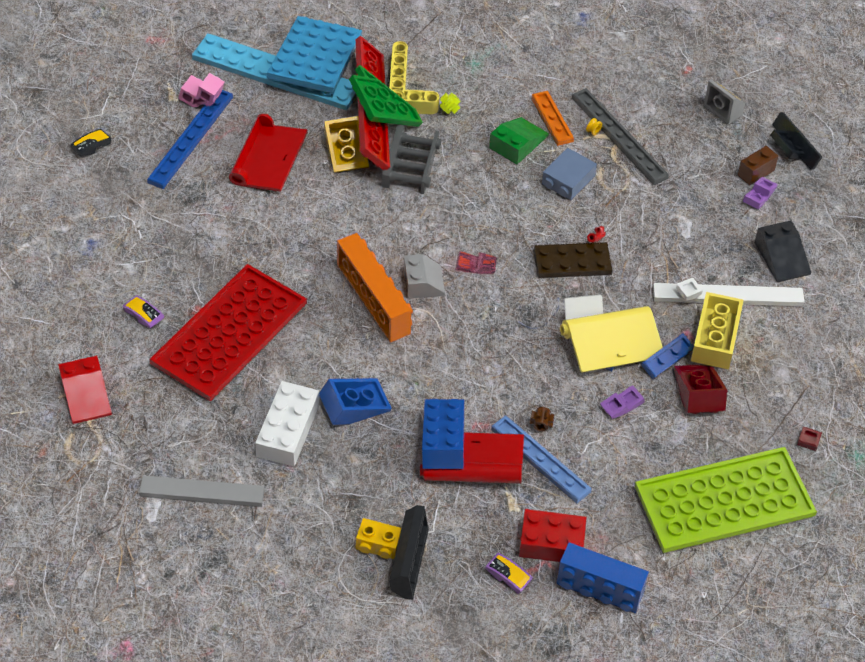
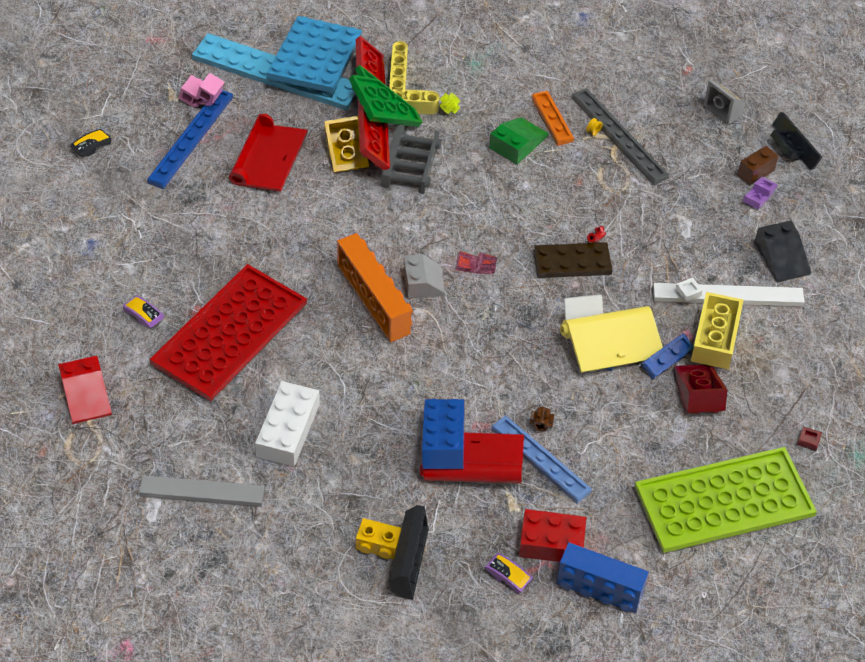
(353, 400): blue slope -> none
(569, 174): sand blue brick -> none
(623, 403): medium lavender slope -> none

